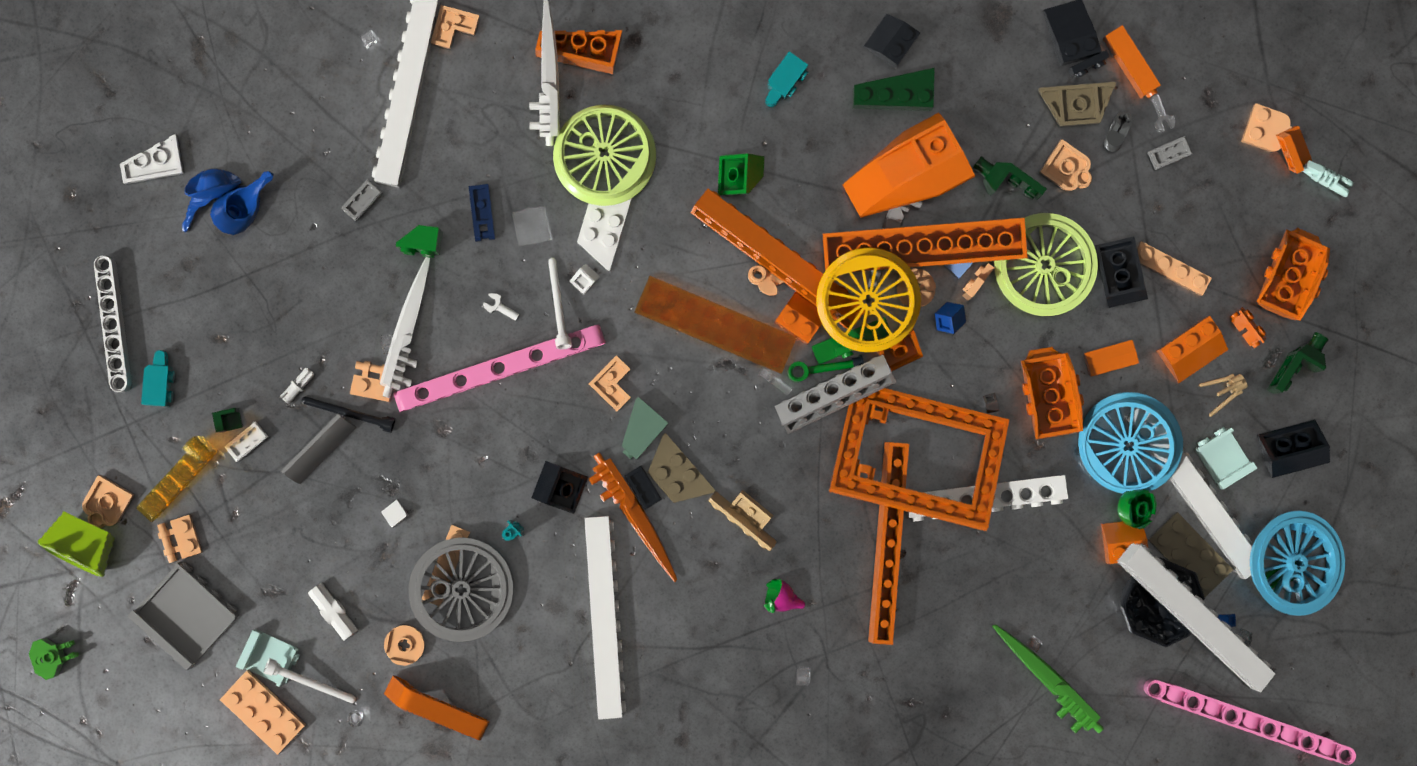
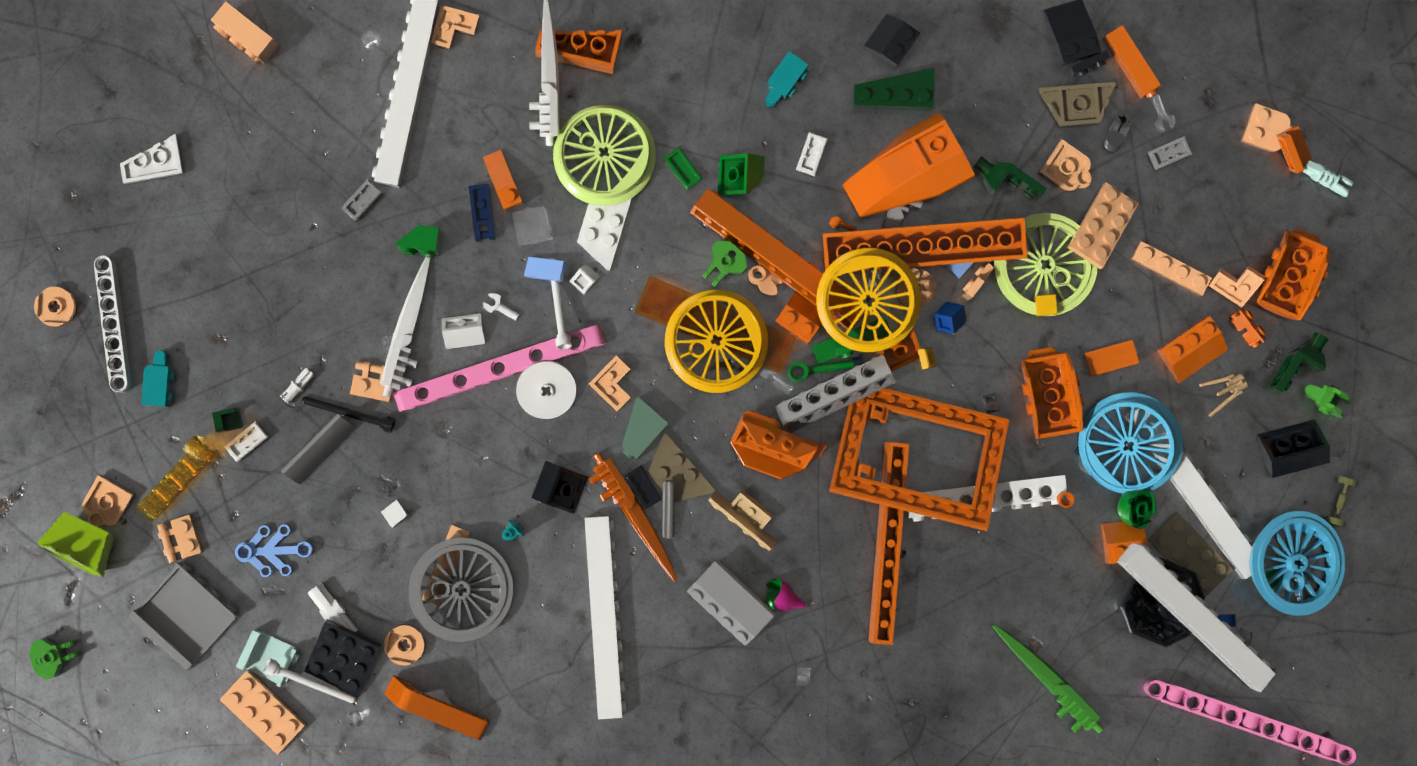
(47, 315): none -> light nougat plate
(206, 187): blue hat -> none
(239, 206): blue hat -> none
(244, 33): none -> light nougat brick
(270, 551): none -> light blue plant
(342, 657): none -> black plate
(463, 331): none -> white panel
(503, 181): none -> orange slope
(545, 269): none -> light blue tile
(546, 374): none -> white piece
(668, 509): none -> light grey axle
(682, 168): none -> green tile
(725, 263): none -> bright green hinge
(731, 602): none -> light grey slope
(753, 323): none -> yellow piece
(772, 449): none -> orange slope
(811, 154): none -> white plate
(835, 222): none -> orange hand
(927, 358): none -> yellow tile
(1046, 305): none -> yellow tile
(1067, 495): none -> orange hinge
(1103, 225): none -> light nougat plate
(1121, 272): black slope -> none
(1224, 458): light aqua panel -> none
(1238, 289): none -> light nougat plate
(1328, 398): none -> bright green hinge
(1341, 501): none -> olive wheel

